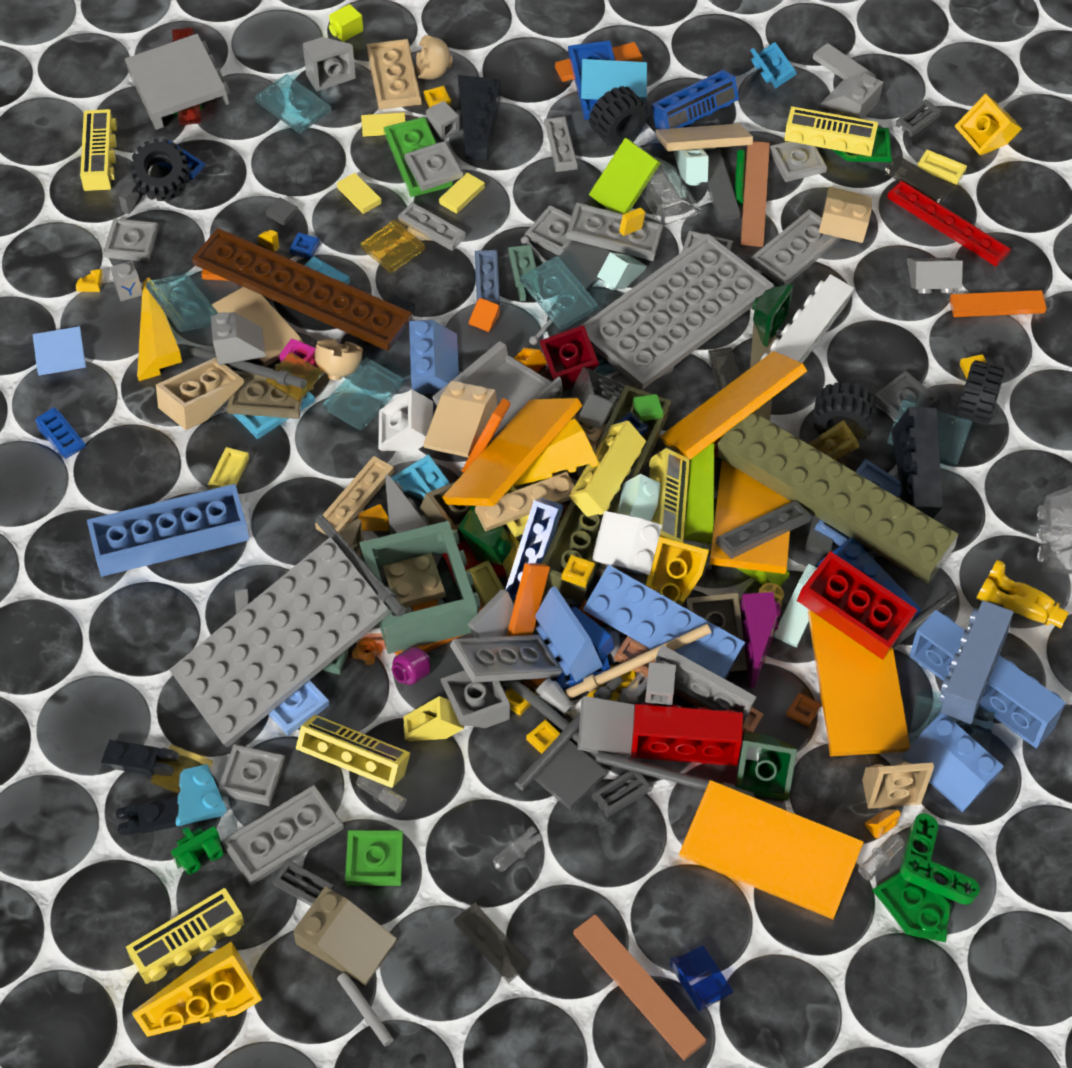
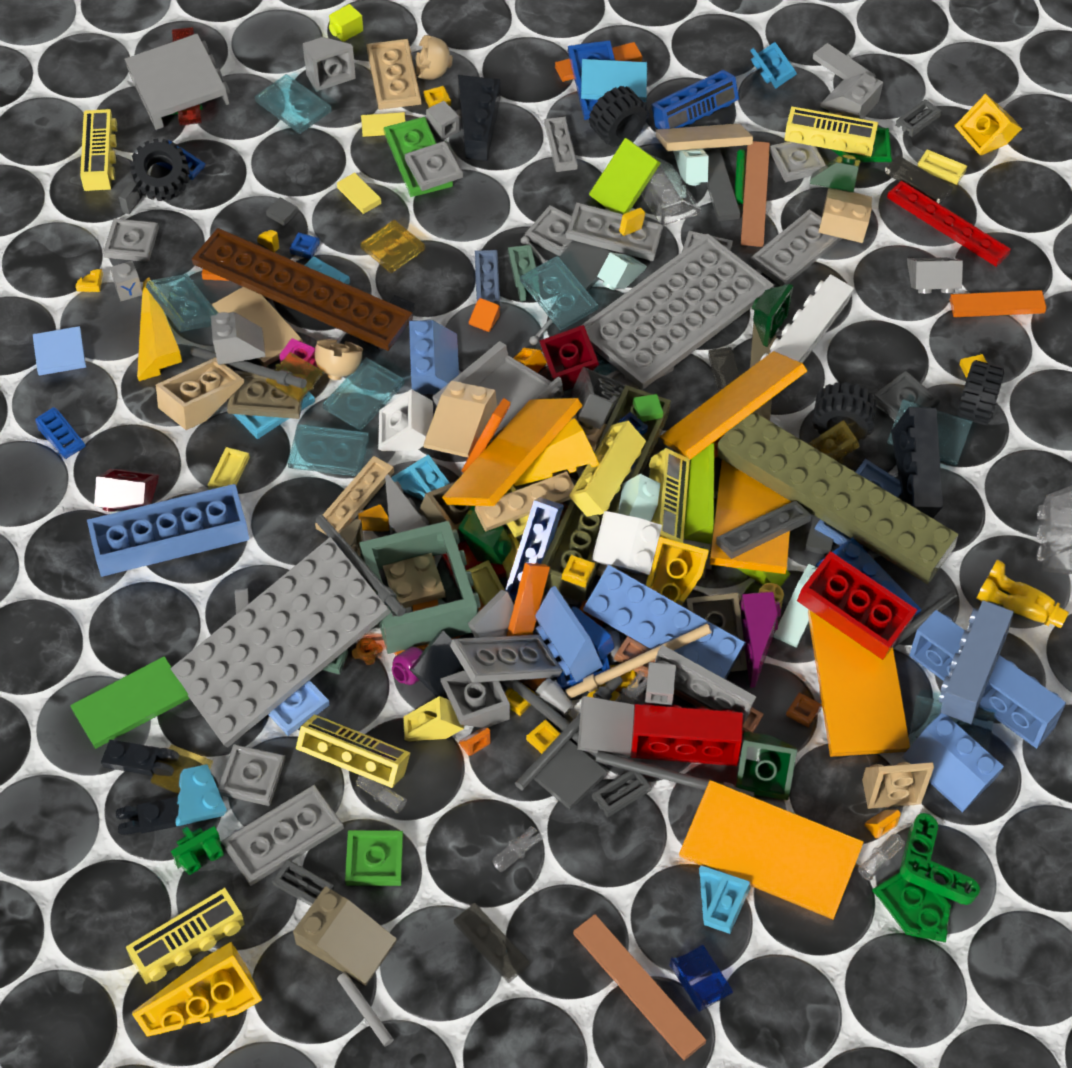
(124, 489): none -> slope
(129, 702): none -> bright green tile
(328, 450): none -> clear light blue tile
(432, 226): light grey tile -> none
(436, 663): none -> black tile
(462, 193): light yellow tile -> none
(475, 741): none -> orange slope
(721, 898): none -> medium azure wing
(838, 174): none -> dark green slope

